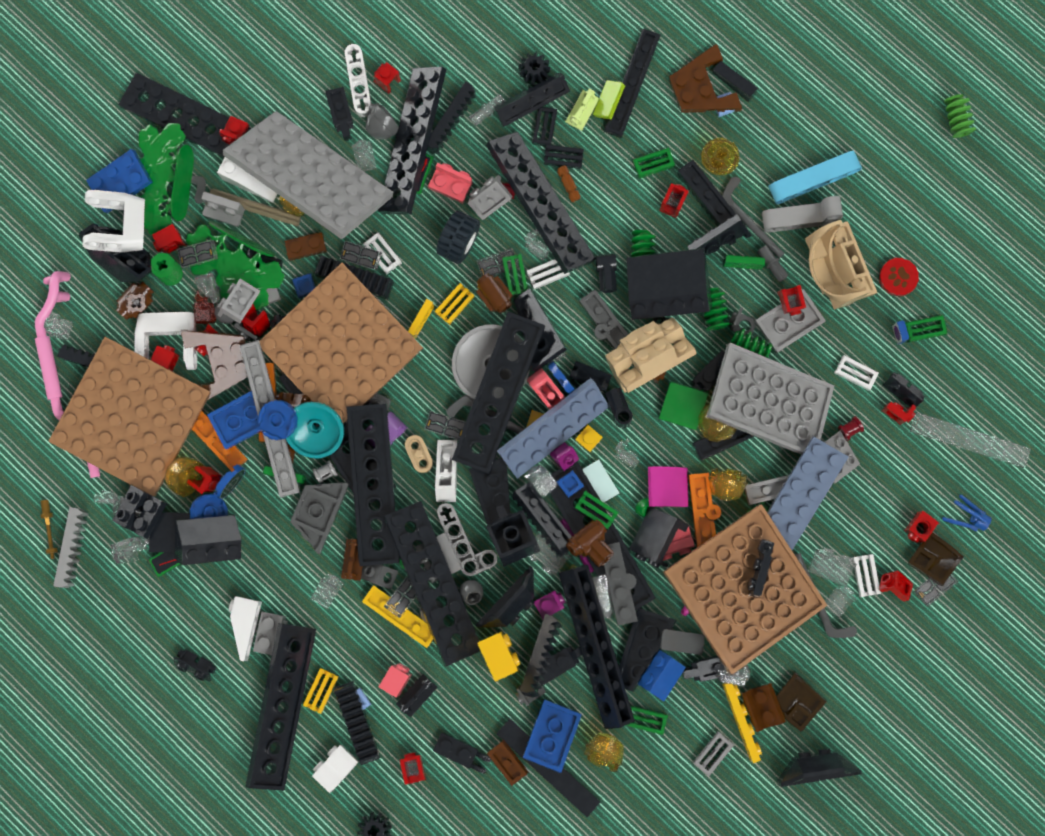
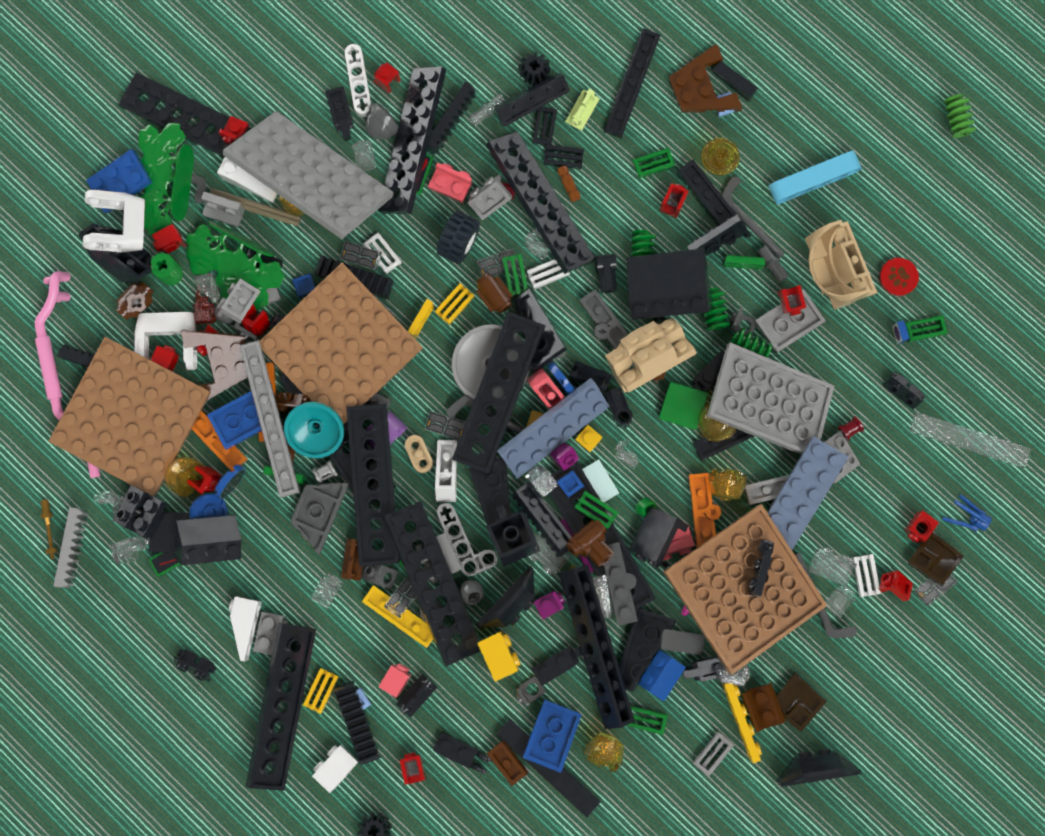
(58, 327): clear bracket -> none
(197, 254): tile -> none
(277, 420): blue tile -> none
(305, 246): reddish brown plate -> none
(539, 656): black gear -> none
(609, 99): lime tile -> none
(667, 486): dark pink slope -> none
(803, 215): light grey beam -> none
(852, 379): white tile -> none
(896, 412): red bracket -> none

